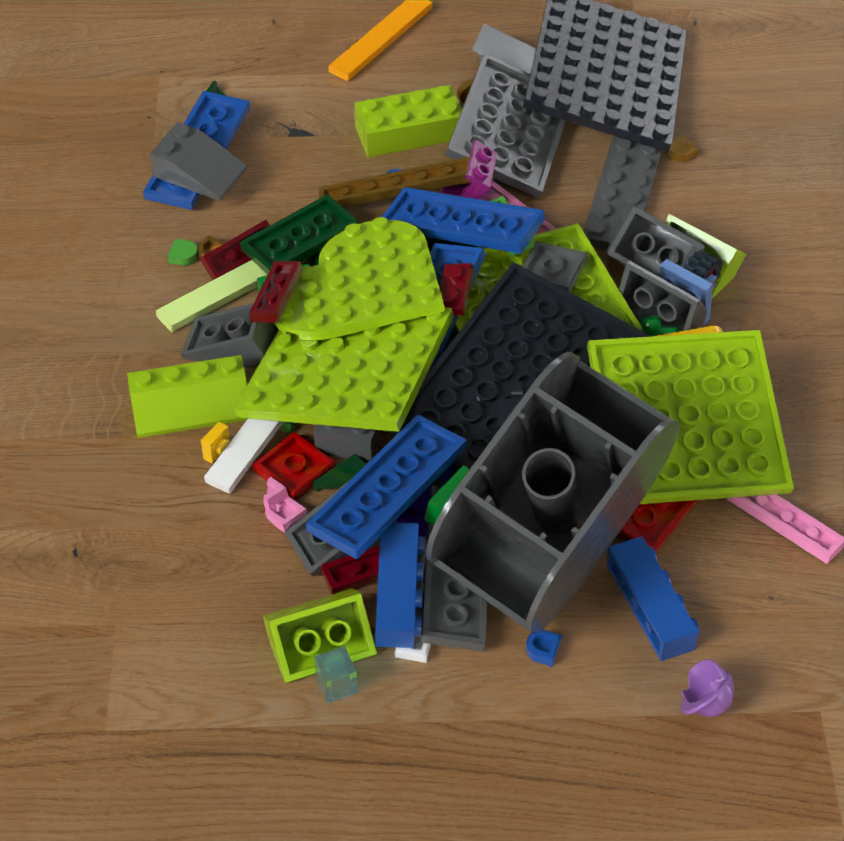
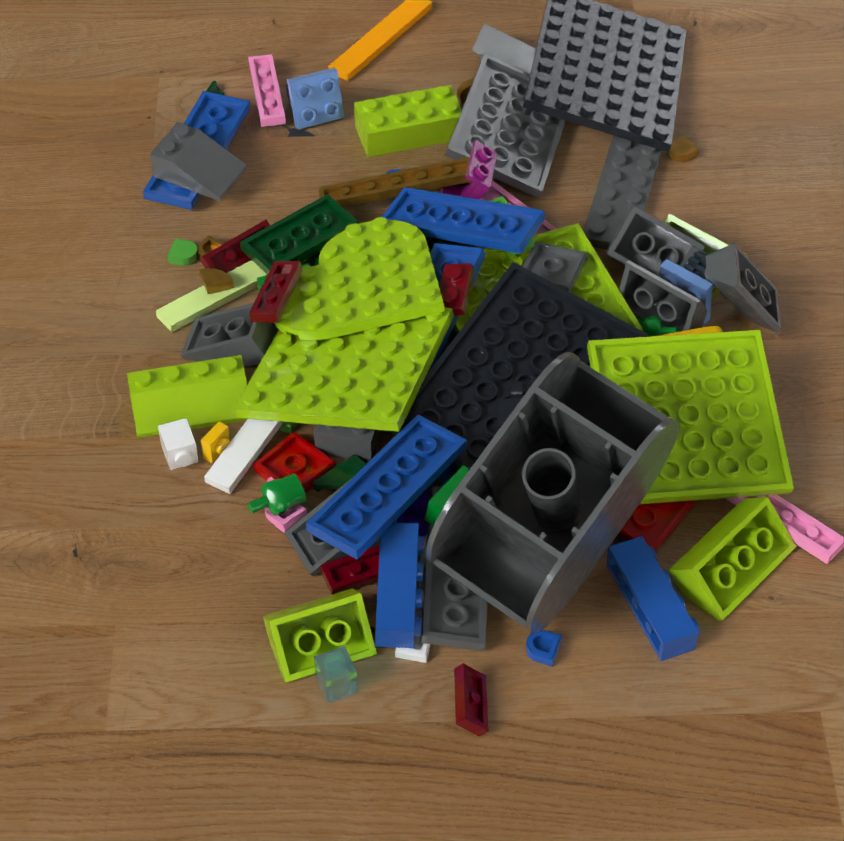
(178, 444): none -> white brick
(215, 280): none -> pearl gold tile
(266, 90): none -> bright pink plate
(279, 495): none -> green piece
(315, 98): none -> medium blue plate
(471, 699): none -> dark red plate
(708, 691): medium lavender piece -> none
(733, 557): none -> lime slope
(744, 286): none -> dark grey slope

